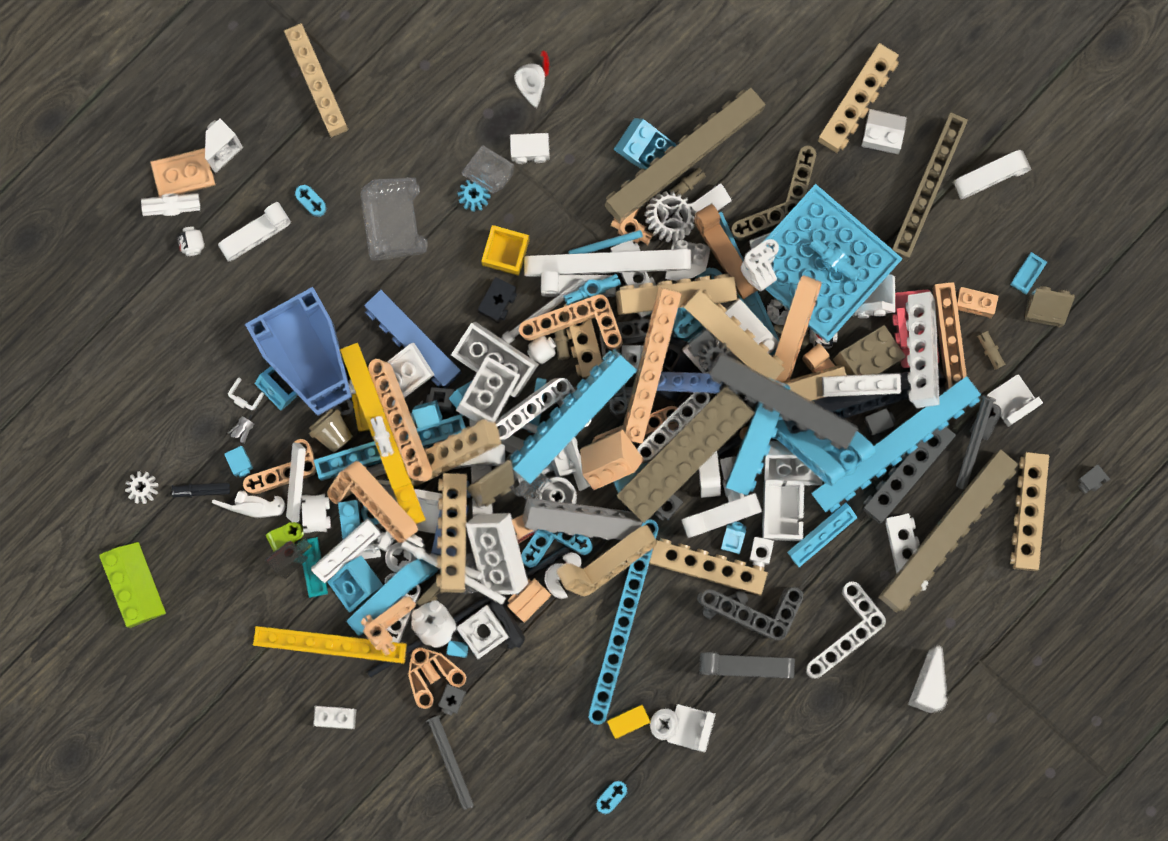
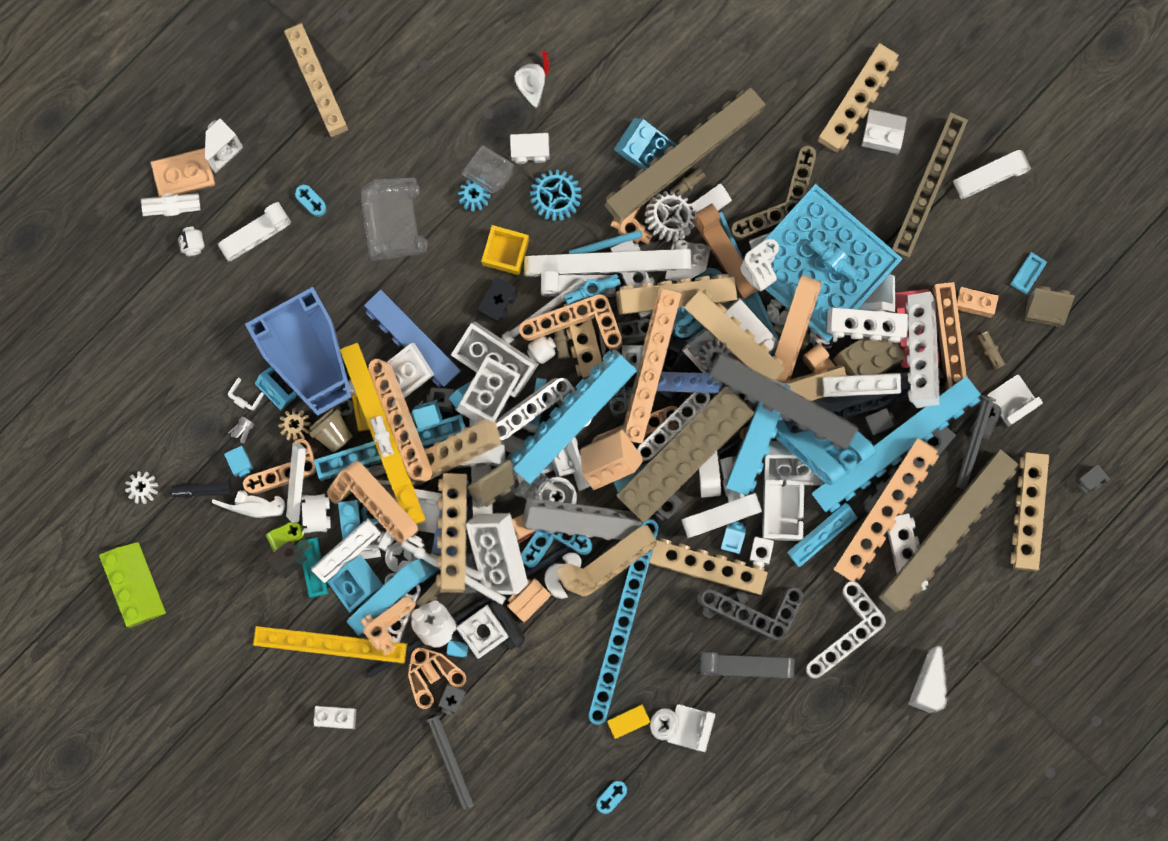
(298, 418): none -> tan gear
(561, 180): none -> medium azure gear
(896, 322): none -> white brick
(919, 449): none -> light nougat brick

